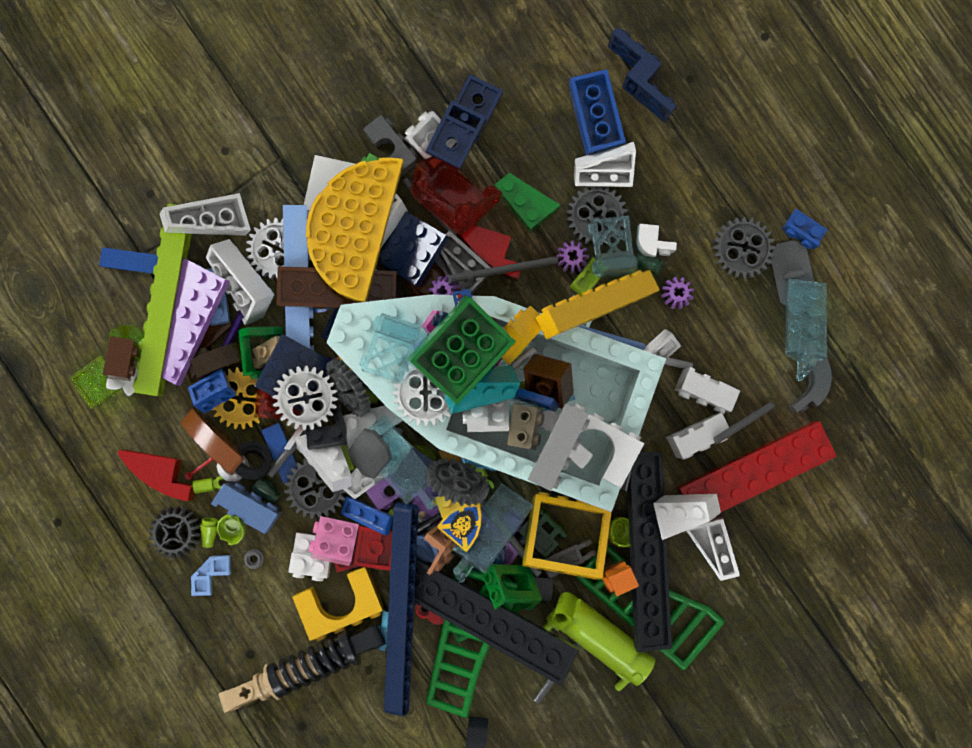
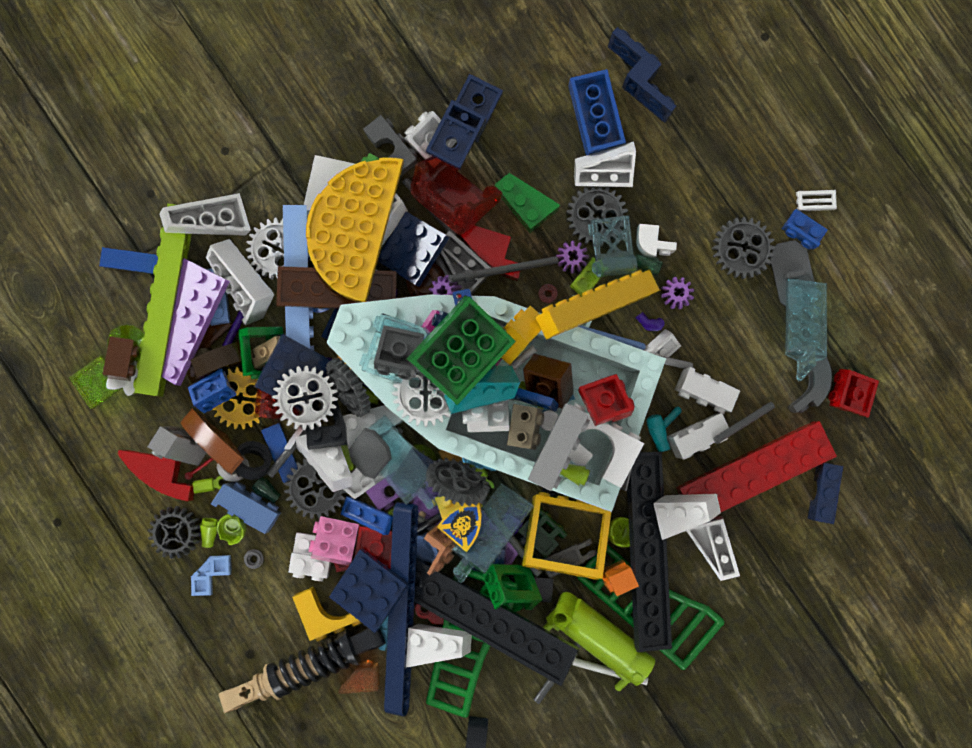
(177, 445): none -> light grey wedge
(362, 679): none -> clear orange slope
(368, 590): none -> dark blue plate
(394, 349): none -> dark grey plate
(435, 644): none -> white wedge
(552, 289): none -> clear red plate
(576, 474): none -> lime cone
(598, 668): none -> white bar
(606, 400): none -> red plate
(650, 324): none -> dark purple arm
(658, 426): none -> teal piece
(800, 201): none -> white tile
(828, 486): none -> dark blue arch
(853, 392): none -> red plate

